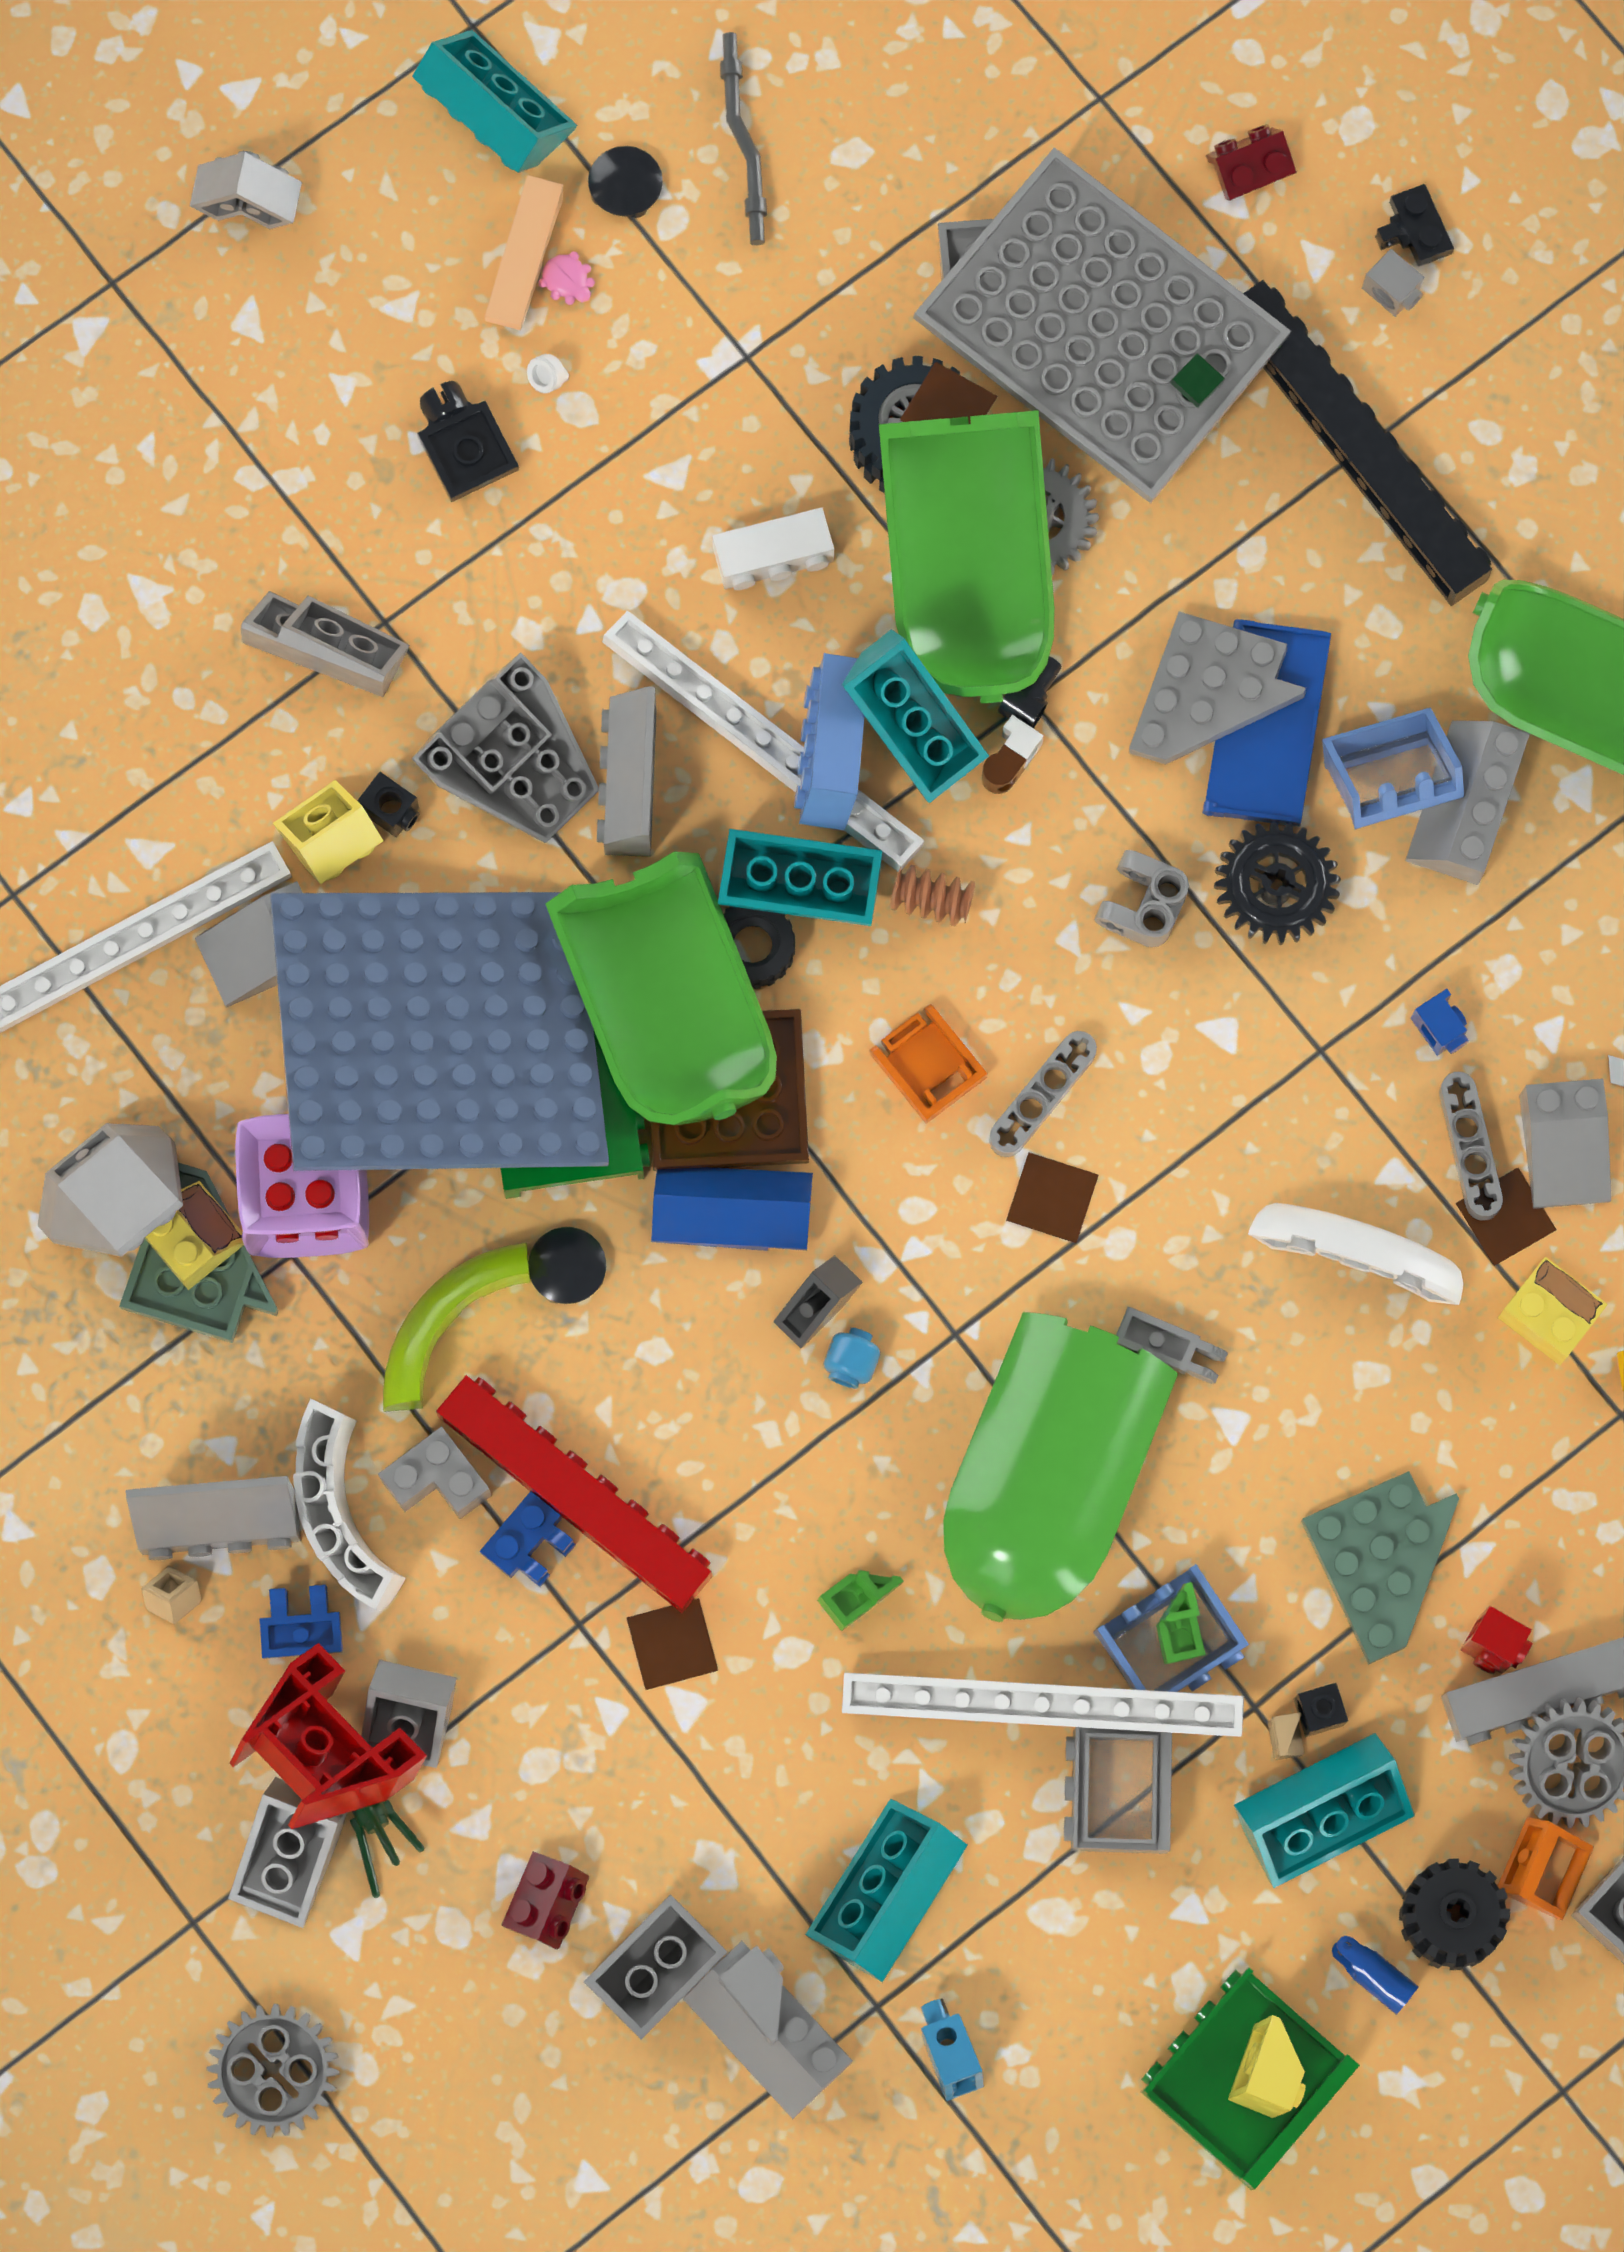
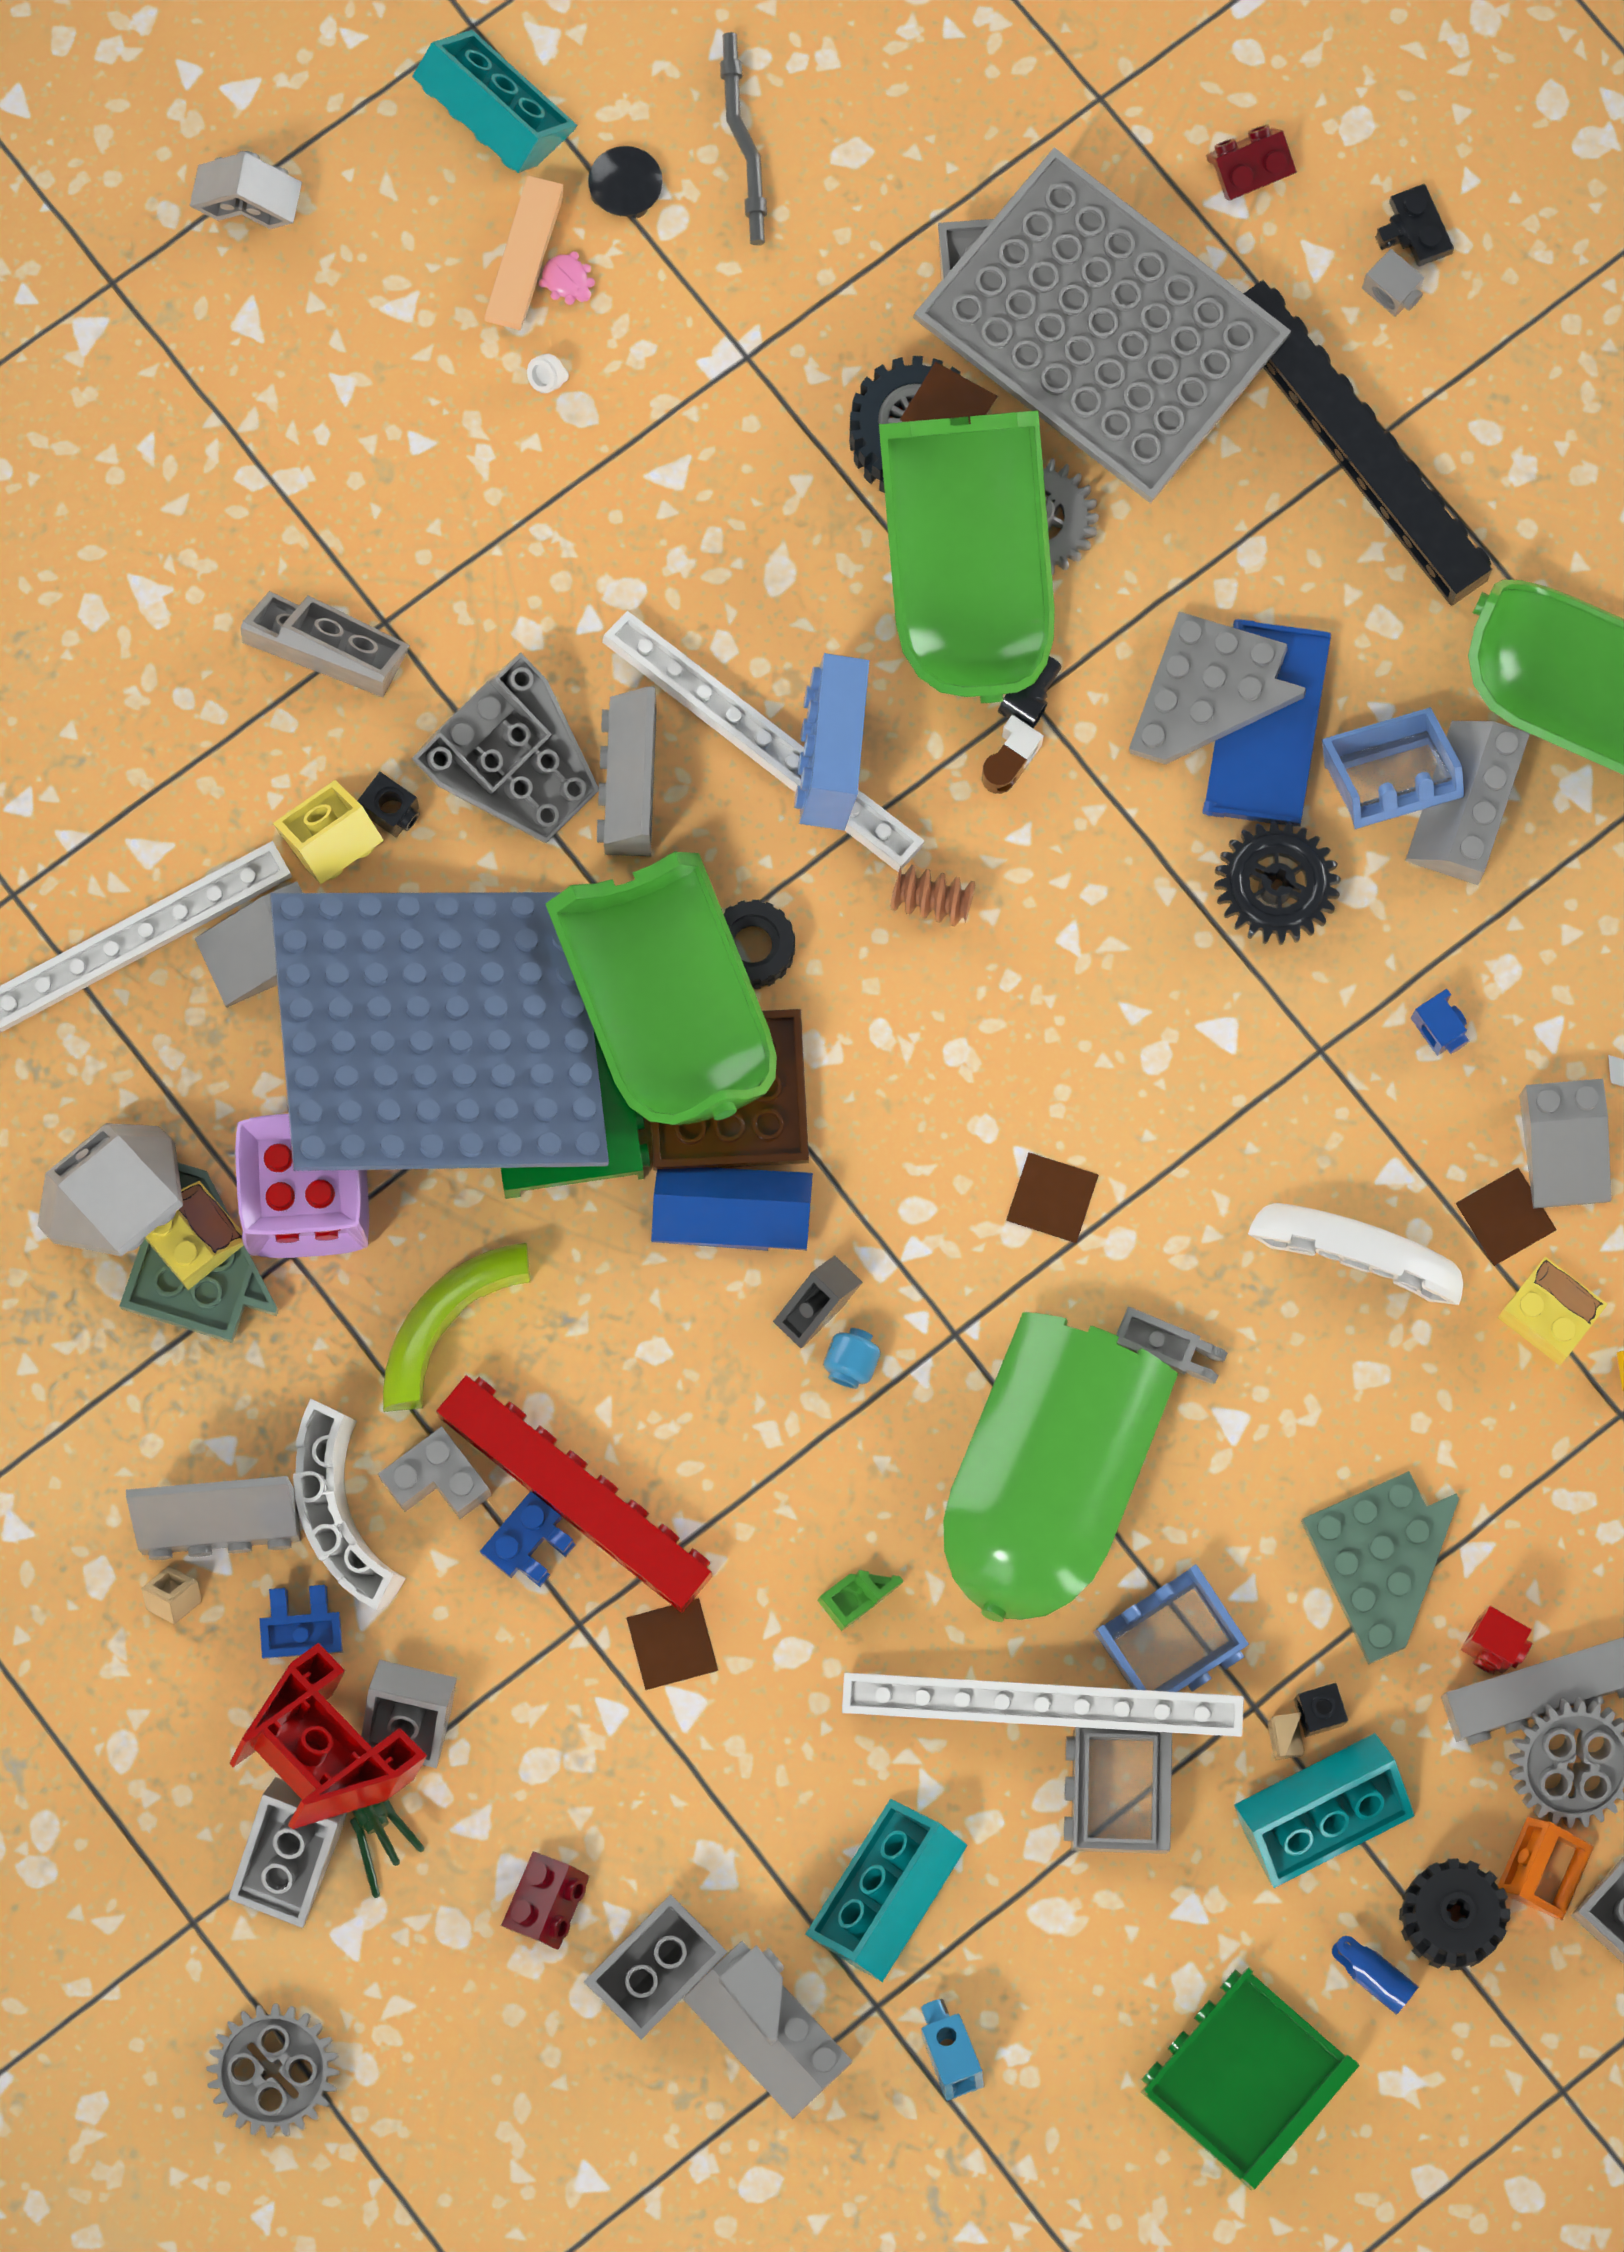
(463, 442): black plate -> none
(567, 1265): black dish -> none
(773, 549): white brick -> none
(800, 877): teal slope -> none
(912, 716): teal slope -> none
(924, 1059): orange container -> none
(1039, 1091): light grey beam -> none
(1154, 904): light grey piece -> none
(1179, 1628): bright green slope -> none
(1197, 380): dark green tile -> none
(1269, 2071): light yellow slope -> none
(1466, 1146): light grey beam -> none

